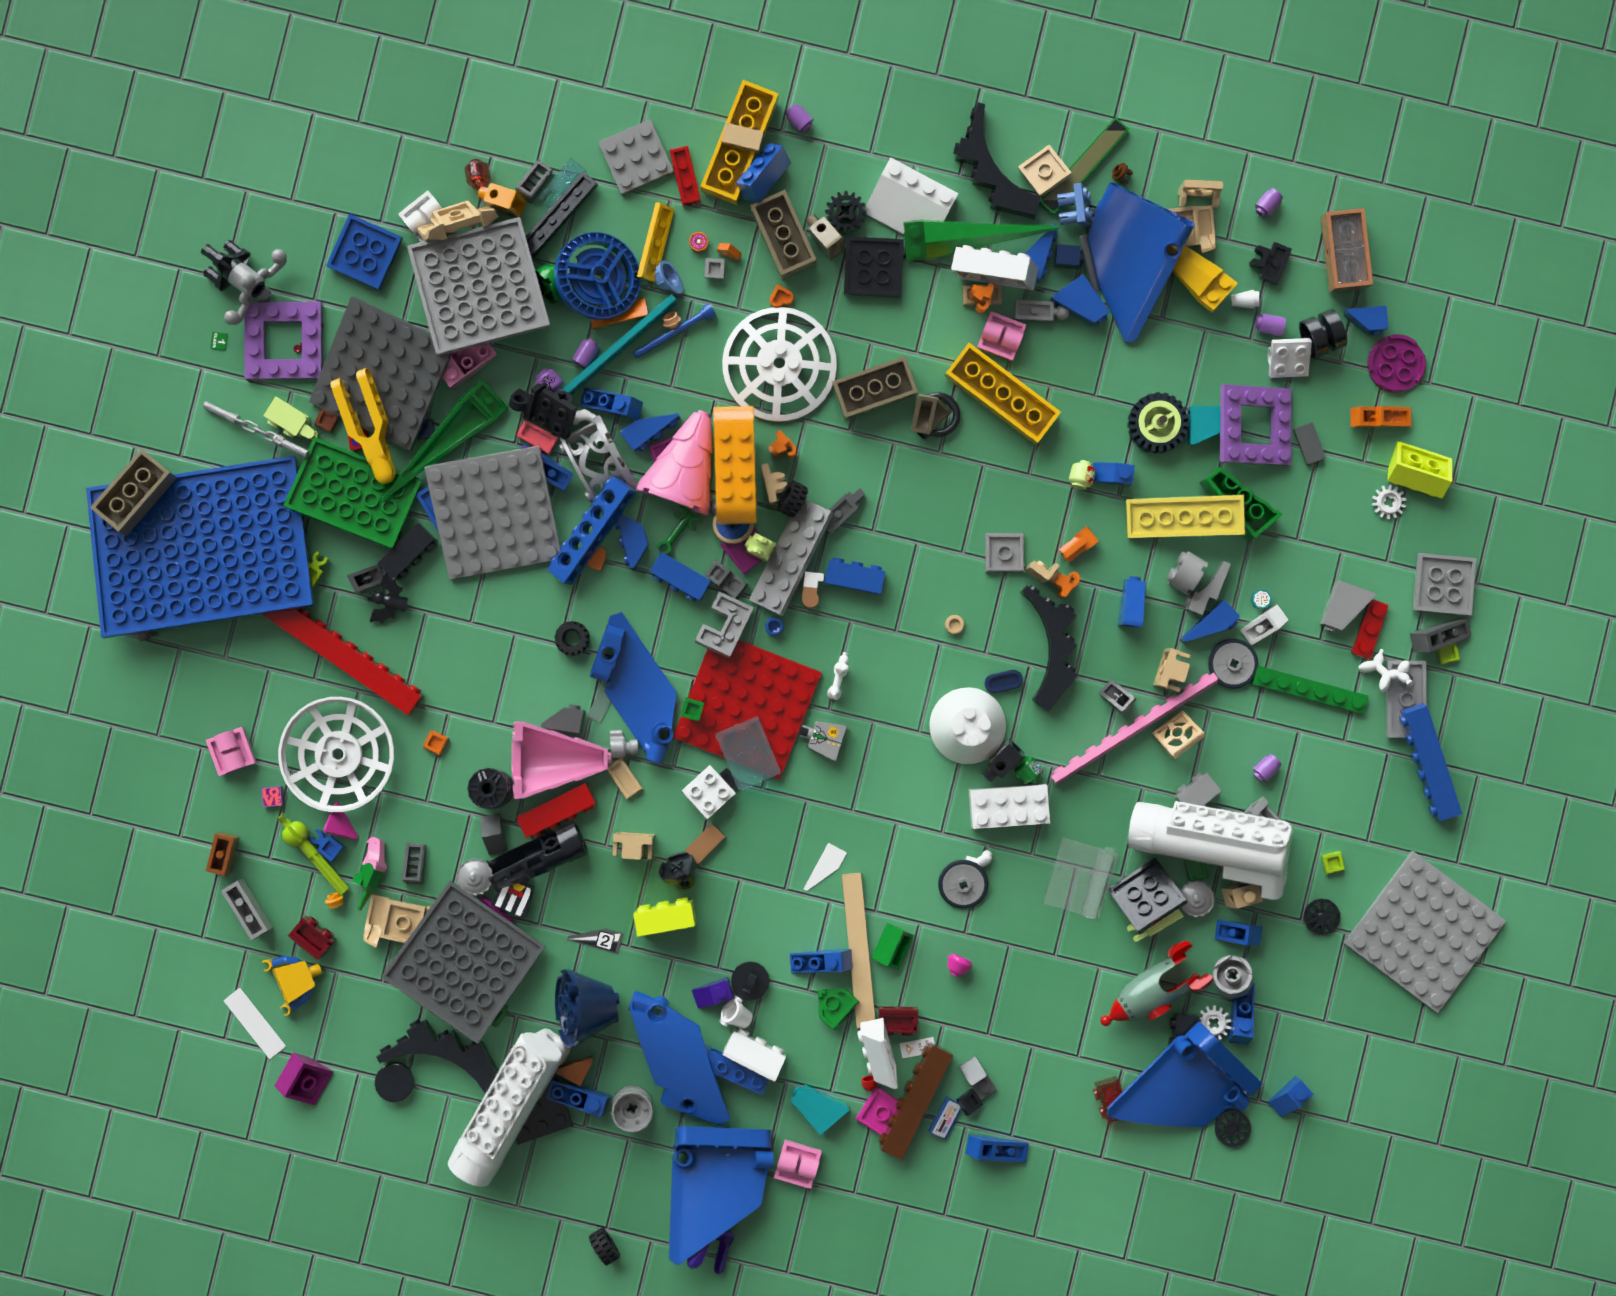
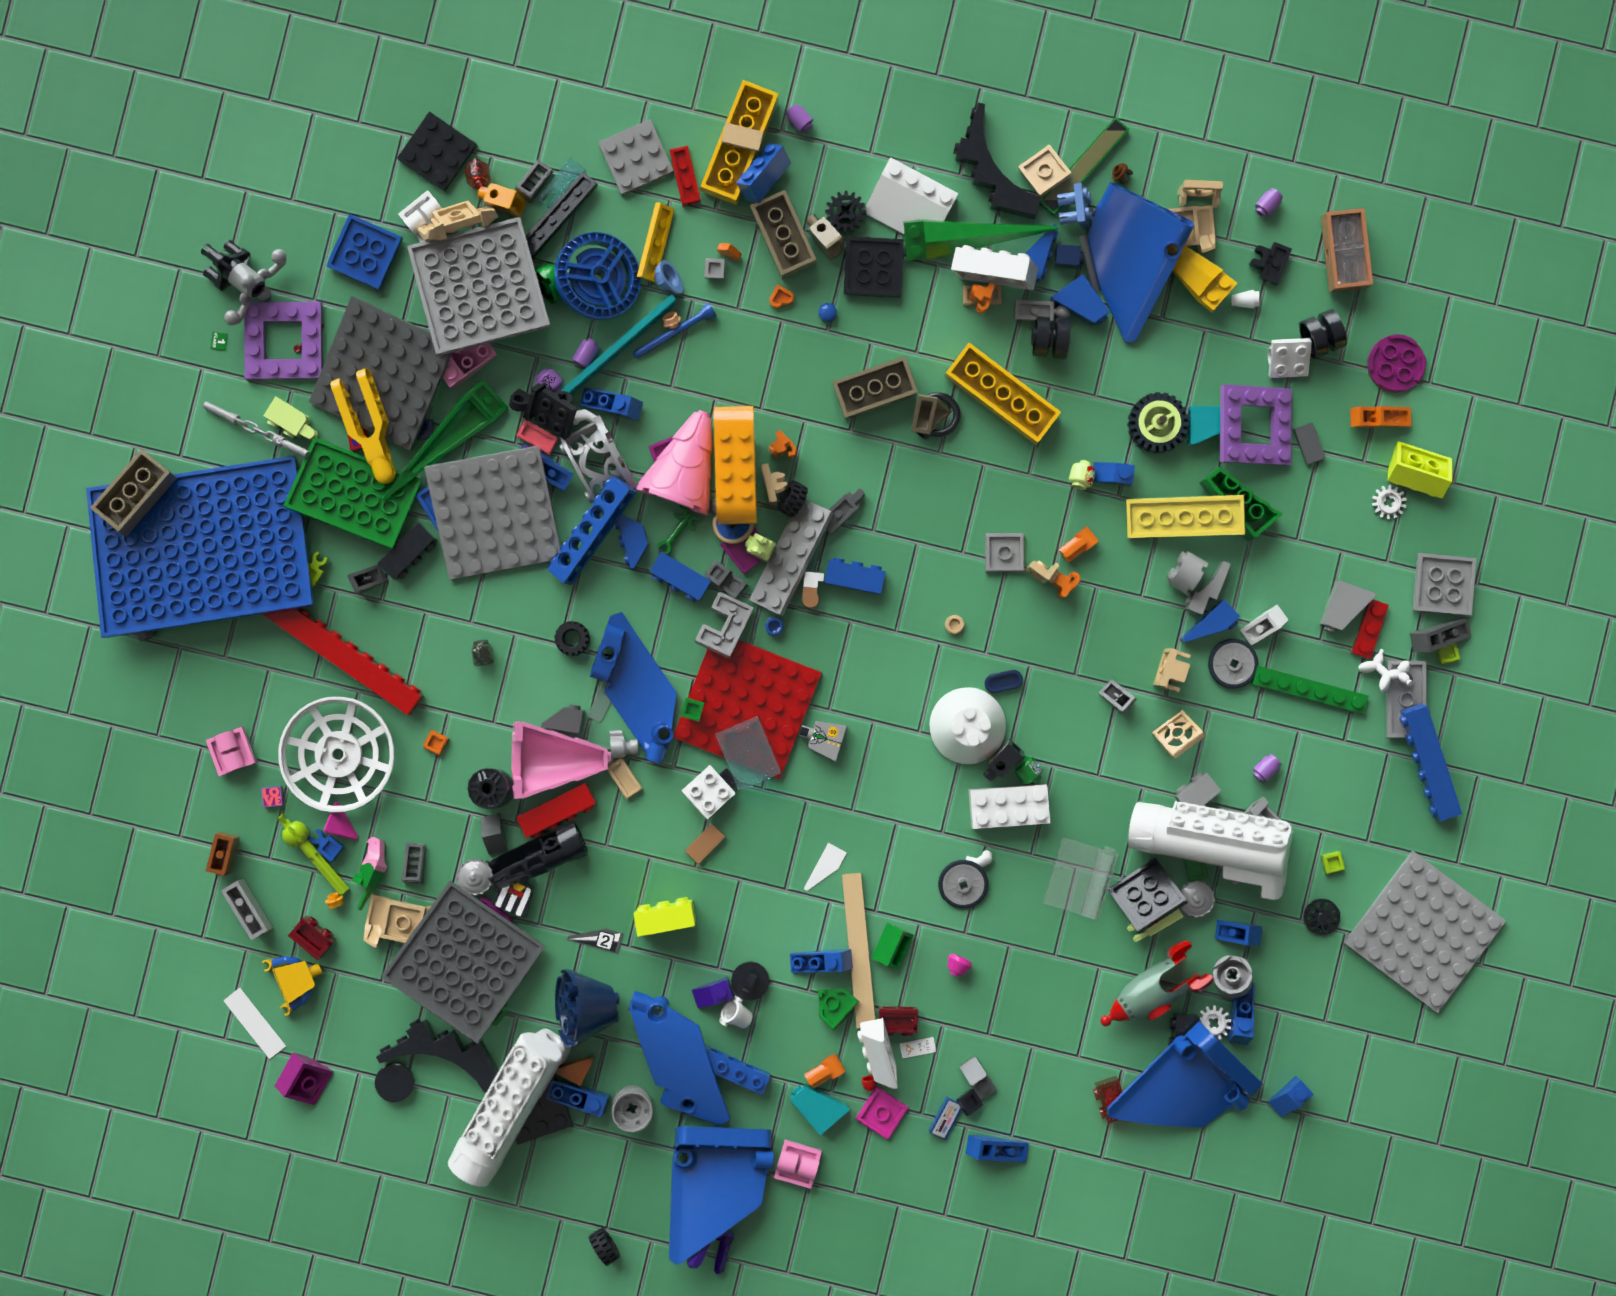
(326, 420): copper tile -> none
(391, 601): black animal -> none
(437, 151): none -> black plate
(482, 653): none -> clear smoke piece
(598, 559): orange tile -> none
(633, 844): tan panel -> none
(637, 311): orange slope -> none
(644, 430): blue slope -> none
(678, 869): black tile -> none
(698, 242): tile -> none
(754, 1053): white slope -> none
(779, 376): white dish -> none
(827, 312): none -> blue tile
(828, 1069): none -> orange piece
(840, 670): white piece -> none
(915, 1100): reddish brown brick -> none
(1001, 336): bright pink plate -> none
(1044, 337): none -> black wheel
(1060, 646): black arch -> none
(1132, 603): blue slope -> none
(1140, 724): bright pink plate -> none
(1232, 1128): black wheel -> none
(1242, 894): tan torso -> none
(1261, 599): tile -> none
(1270, 324): medium lavender brick -> none
(1369, 319): blue slope -> none

